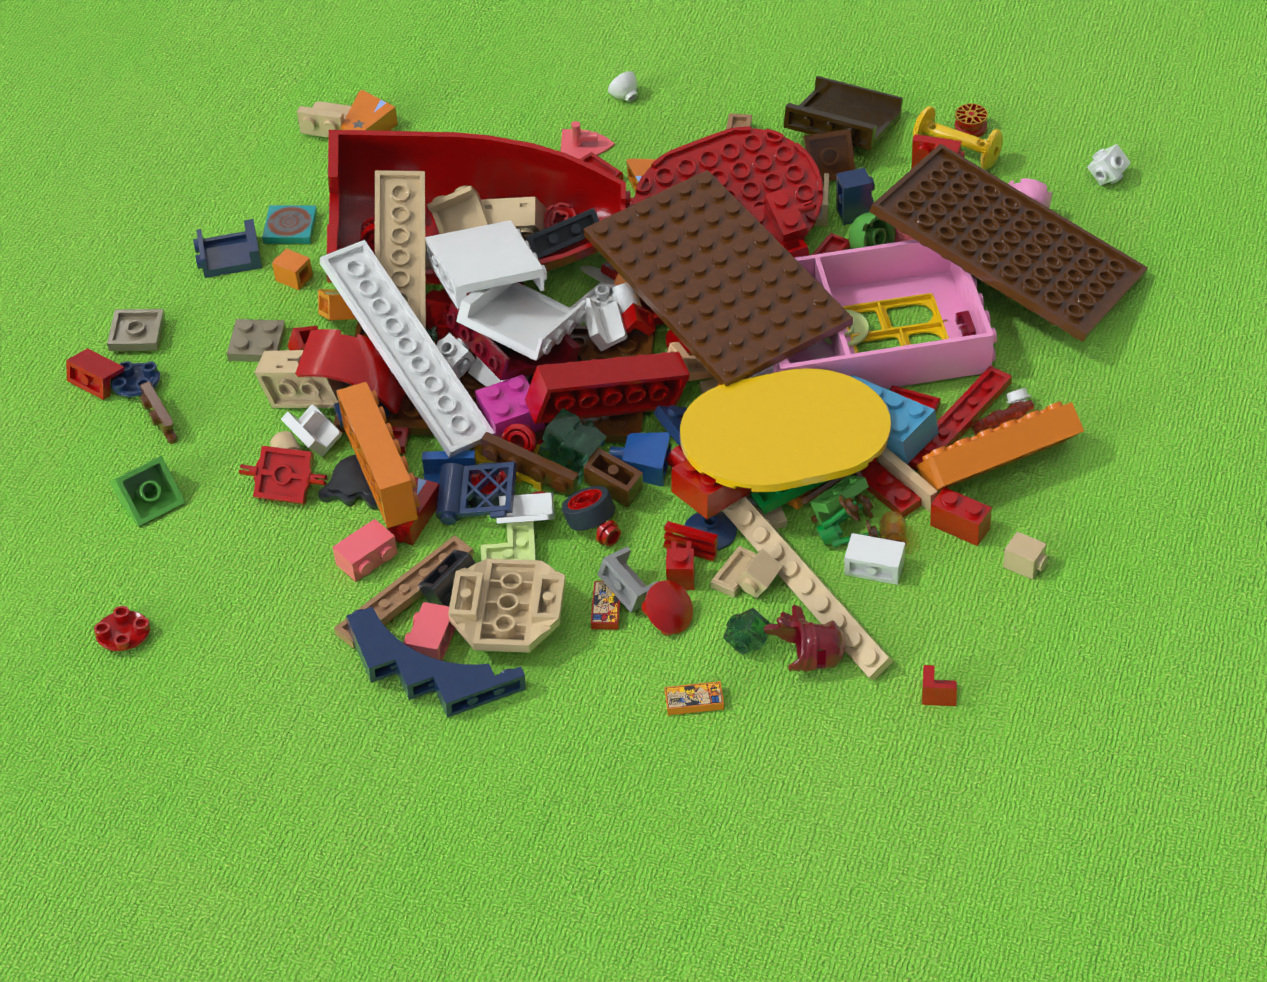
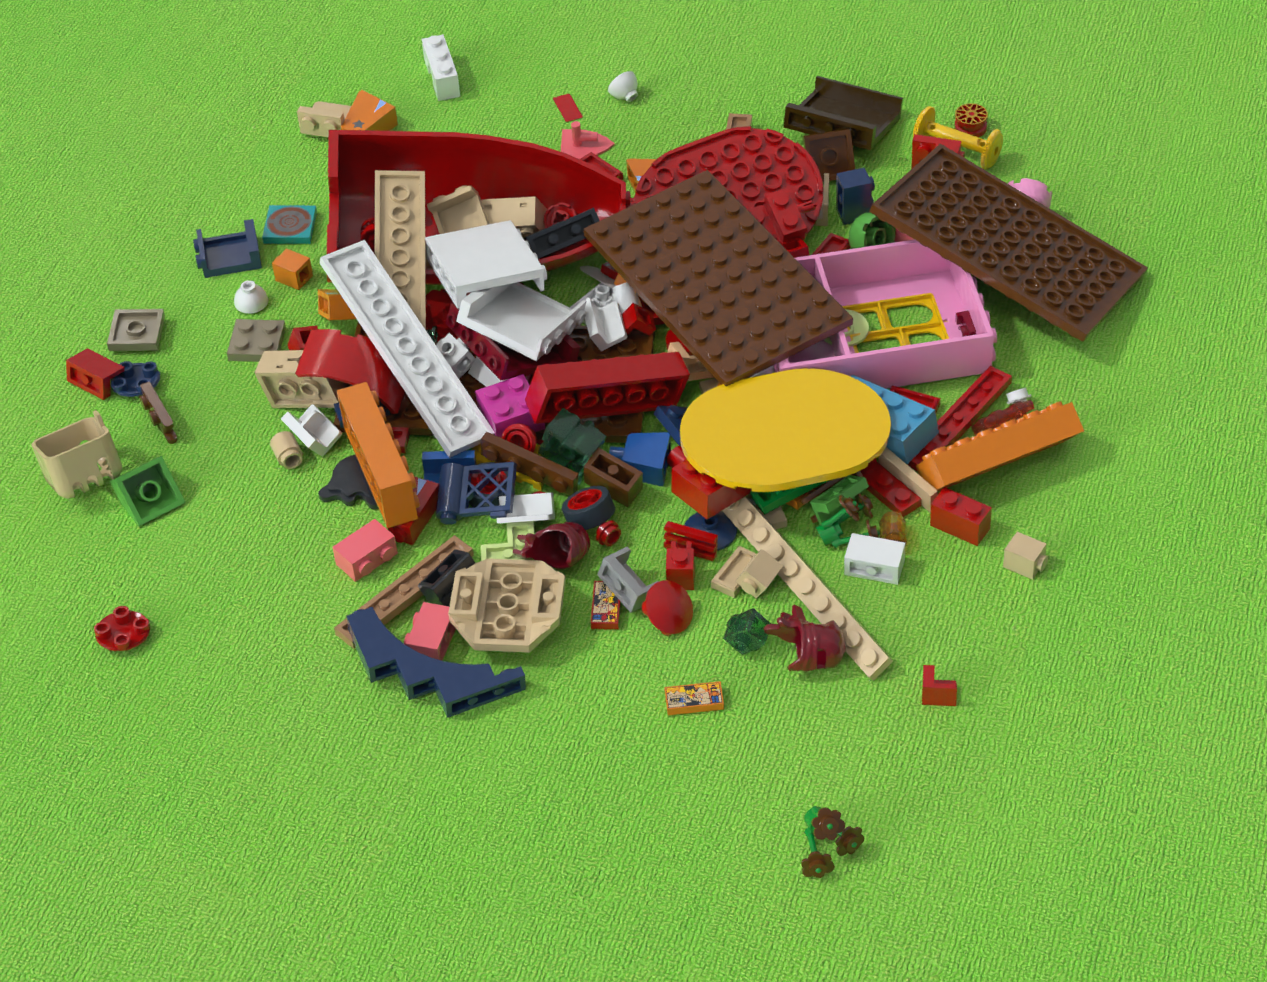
(72, 465): none -> tan piece
(250, 298): none -> white brick
(283, 475): red plate -> none
(441, 67): none -> white arch
(557, 545): none -> dark red piece
(567, 107): none -> red sticker
(823, 824): none -> reddish brown plant
(1108, 165): white brick -> none

